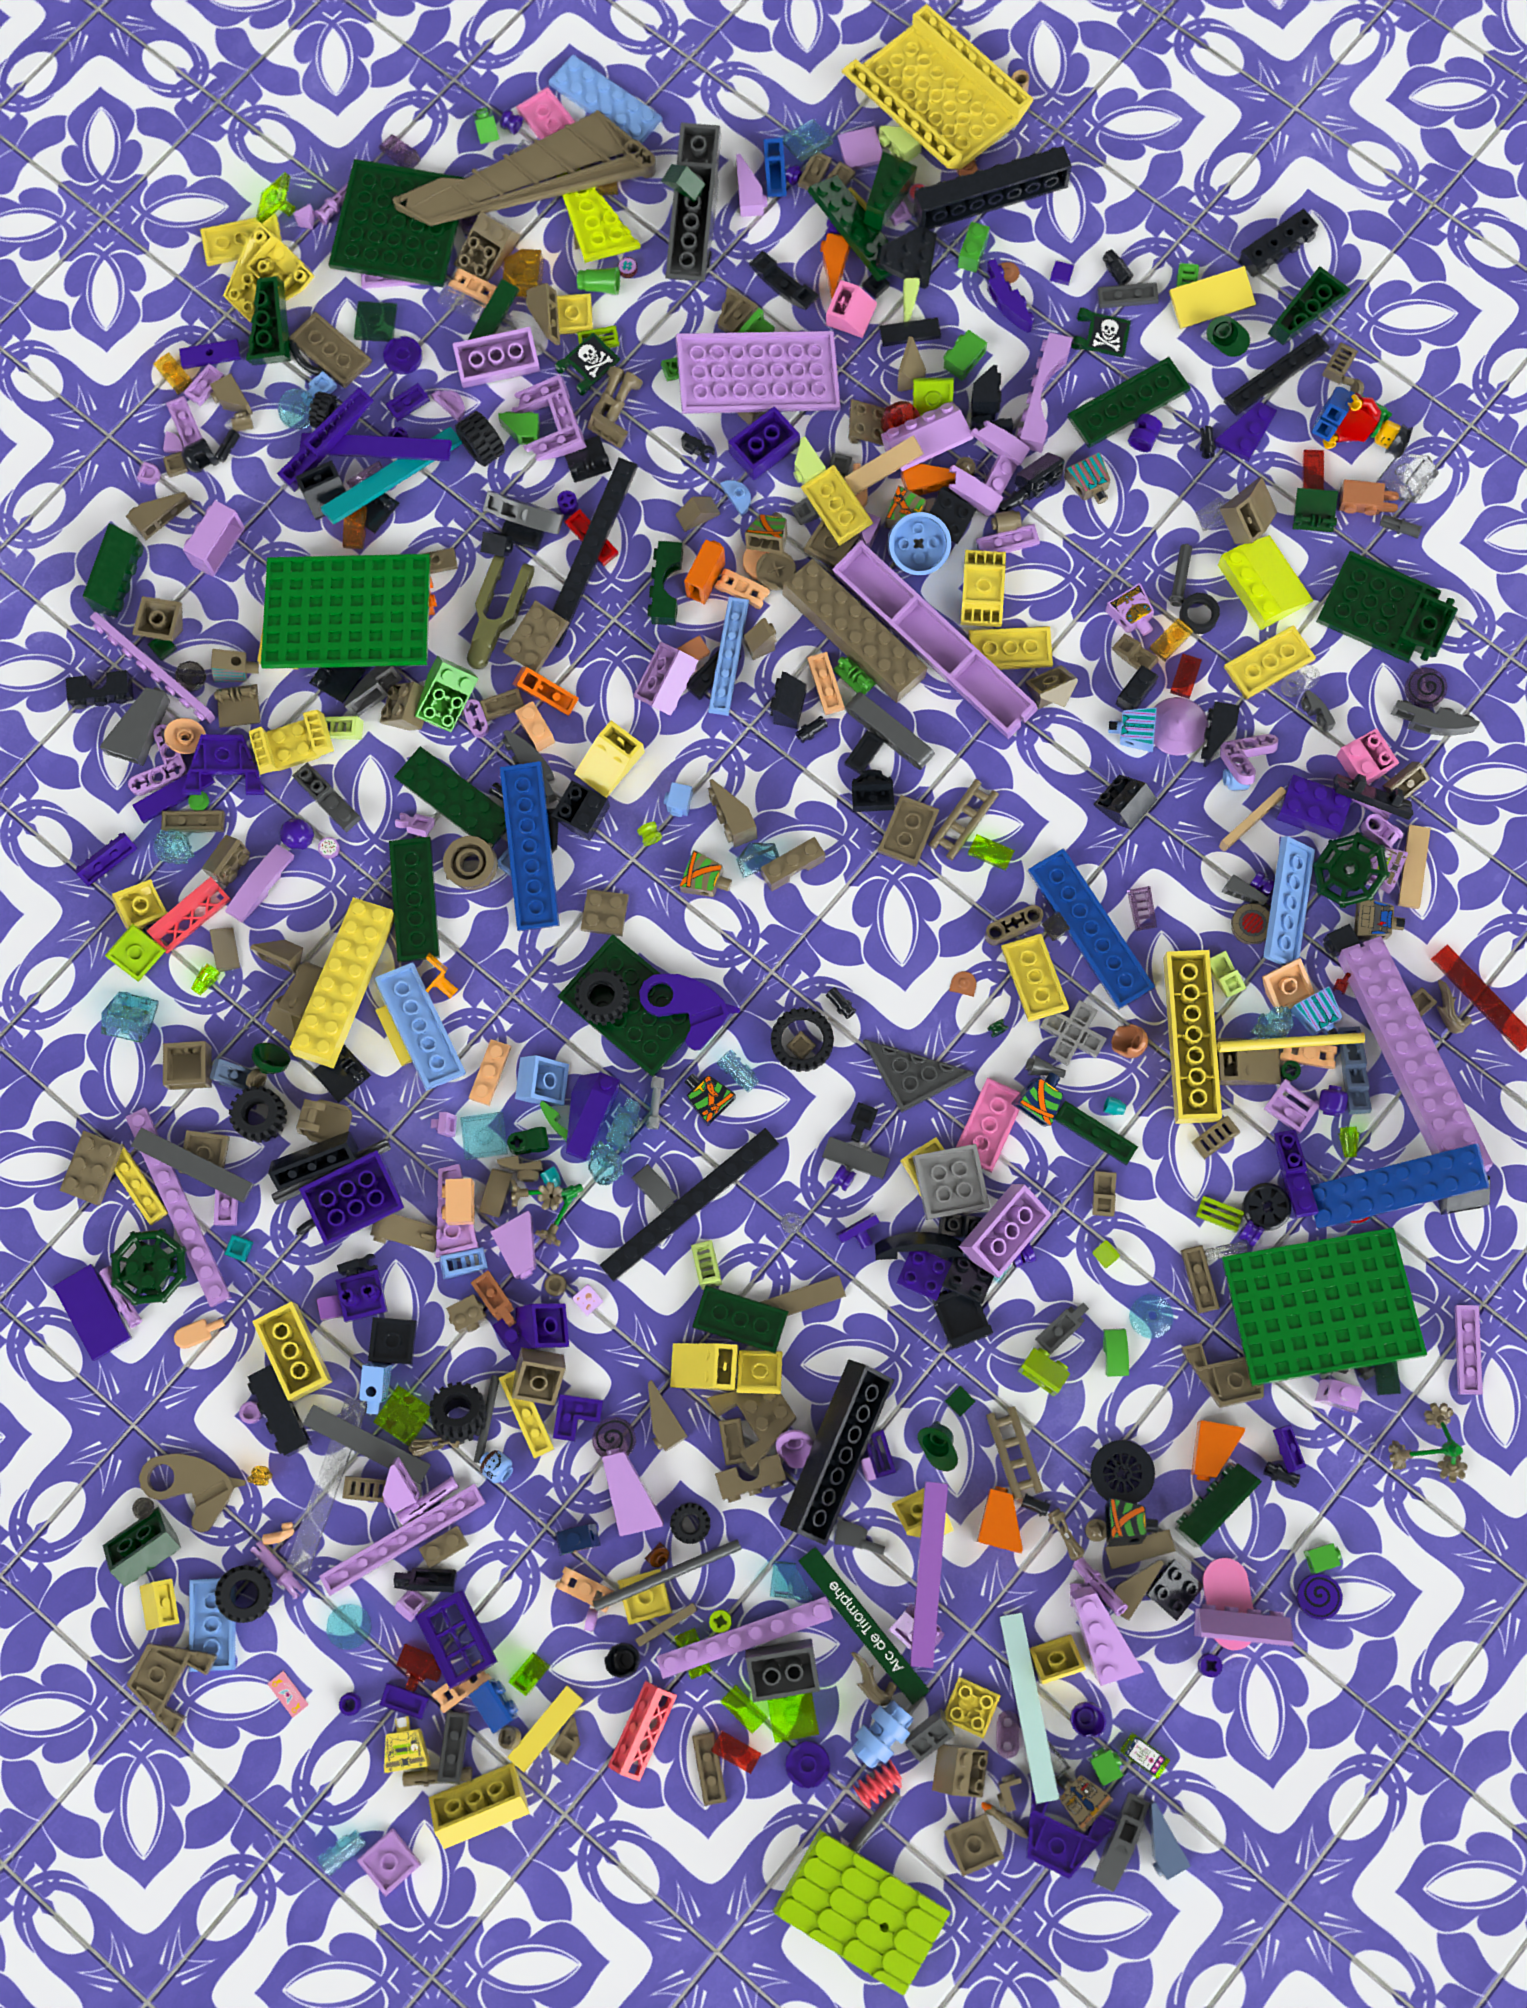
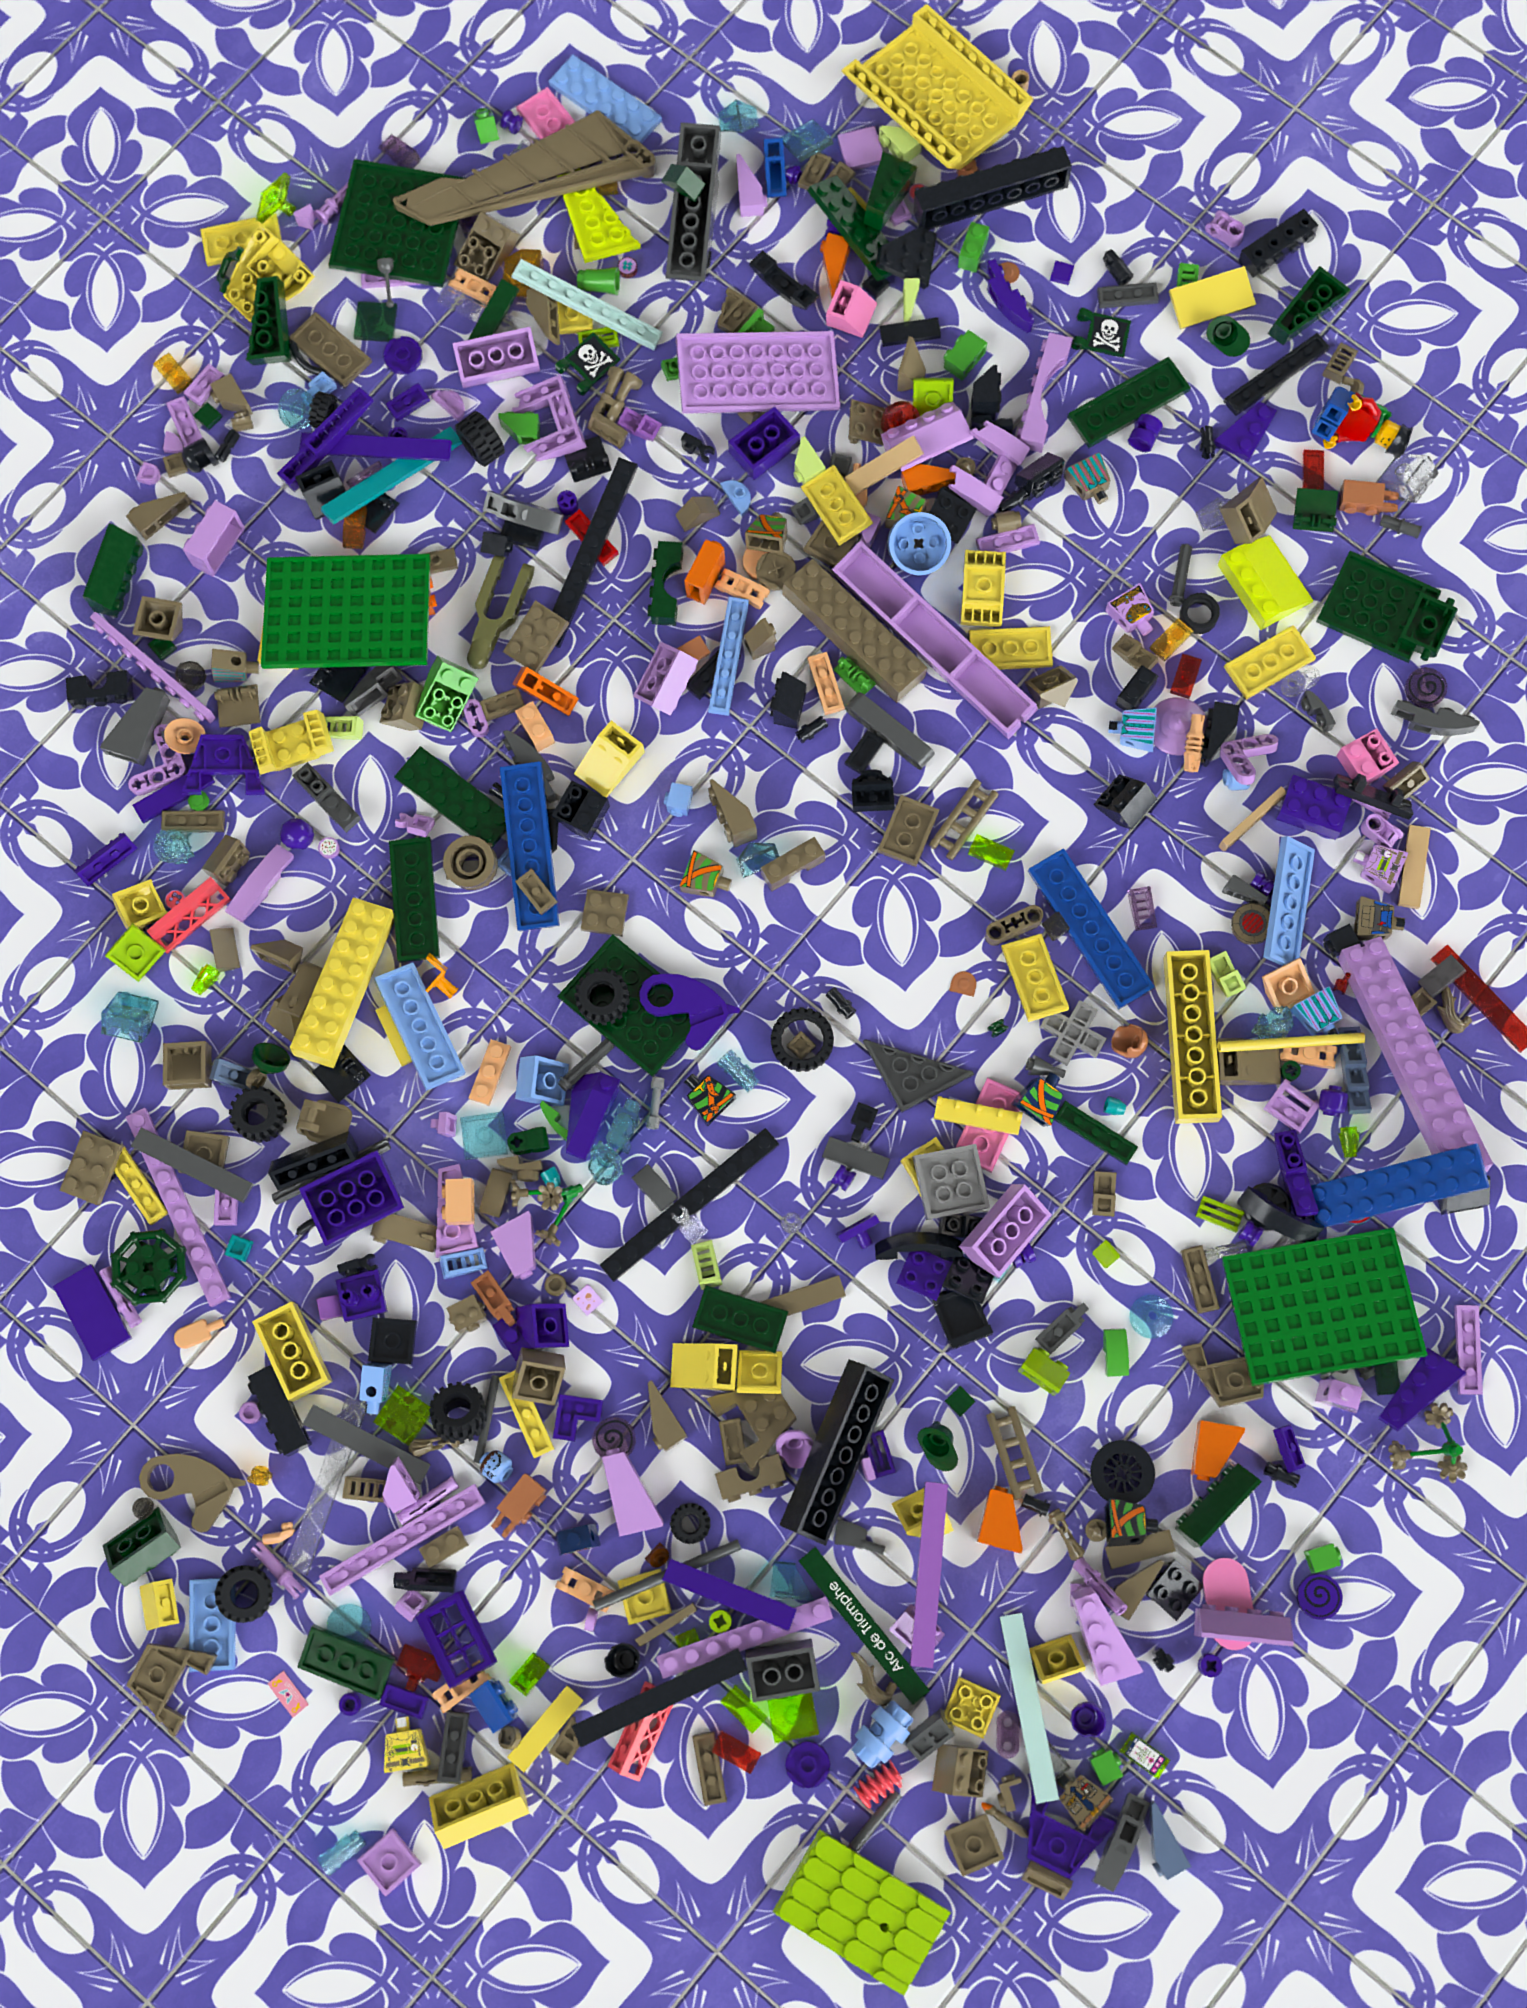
(173, 898): none -> tile
(200, 355): dark purple tile -> none
(207, 416): none -> dark green tile
(234, 255): none -> dark green helmet
(346, 1662): none -> dark green tile
(385, 266): none -> dark grey hinge
(519, 1503): none -> nougat hinge
(536, 891): none -> dark tan plate
(585, 1065): none -> dark grey axle
(587, 304): none -> light aqua tile
(641, 426): none -> medium lavender slope
(649, 833): lime wheel -> none
(659, 1697): none -> black tile
(691, 1226): none -> clear plate
(729, 1594): none -> dark purple slope
(738, 117): none -> clear light blue slope
(978, 1115): none -> light yellow hinge
(1047, 1880): none -> dark tan tile
(1162, 1660): none -> black plate
(1194, 743): none -> light nougat hinge
(1211, 1131): dark tan slope -> none
(1224, 228): none -> lavender piece
(1278, 1219): none -> black slope
(1355, 880): dark green plate -> none
(1422, 1386): none -> dark purple wing
(1442, 976): none -> flat silver tile

